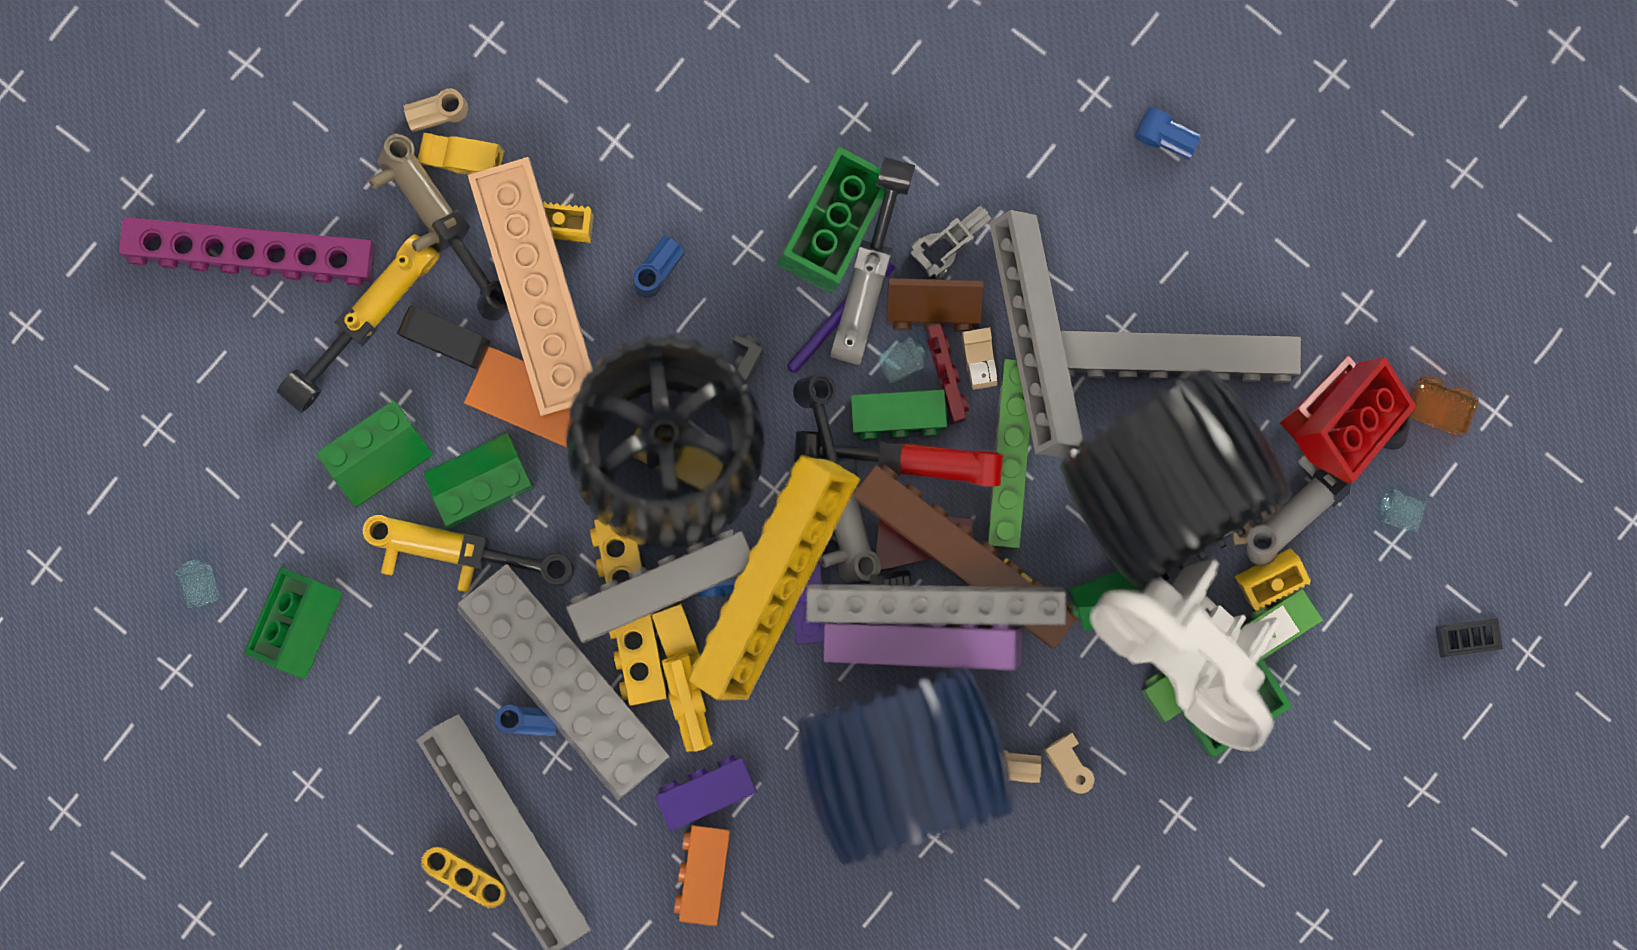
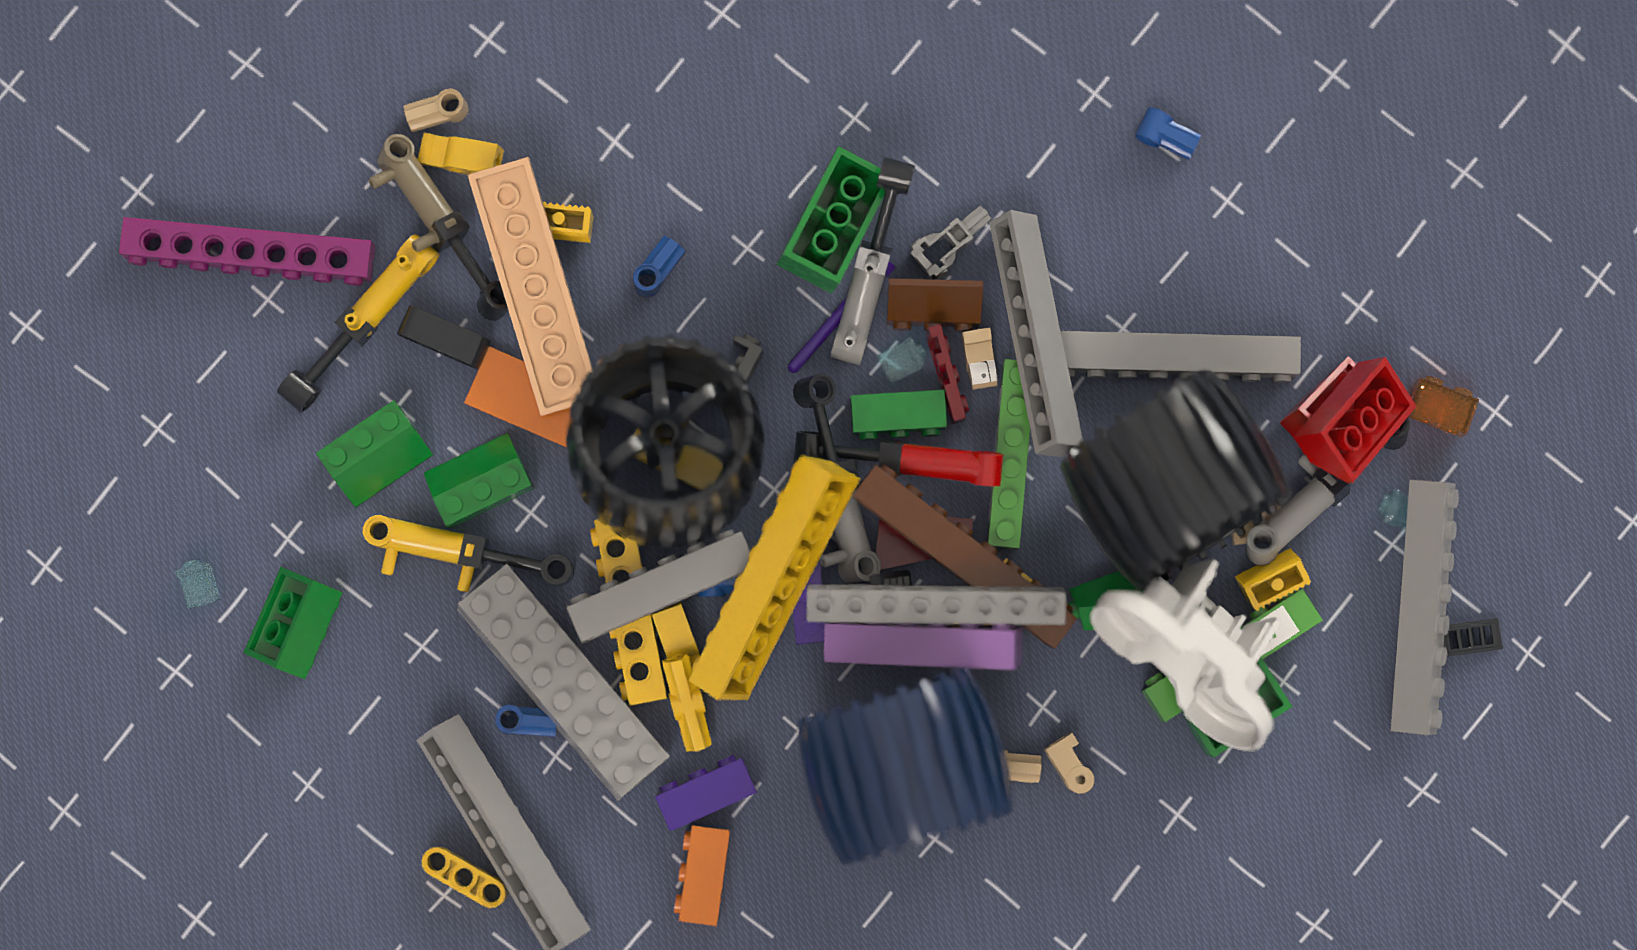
(1423, 607): none -> light grey brick

